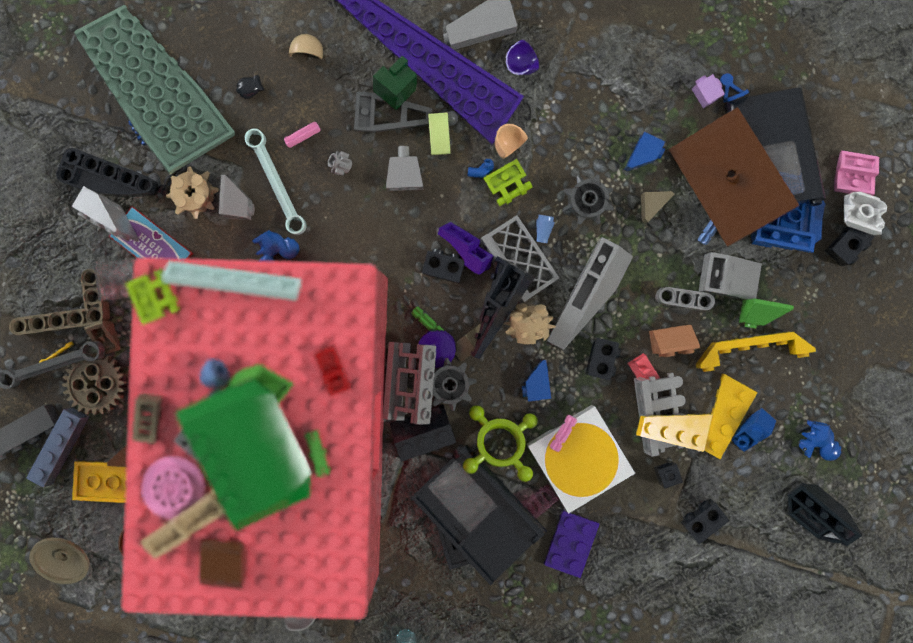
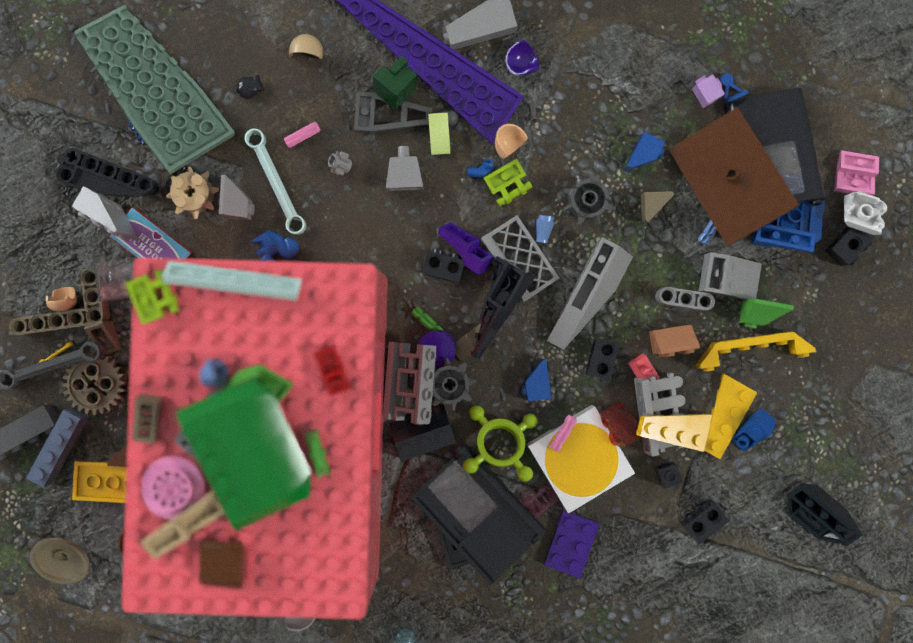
(62, 299): none -> light nougat hair
(529, 323): tan brick -> none
(620, 424): none -> clear red slope
(821, 437): blue animal -> none

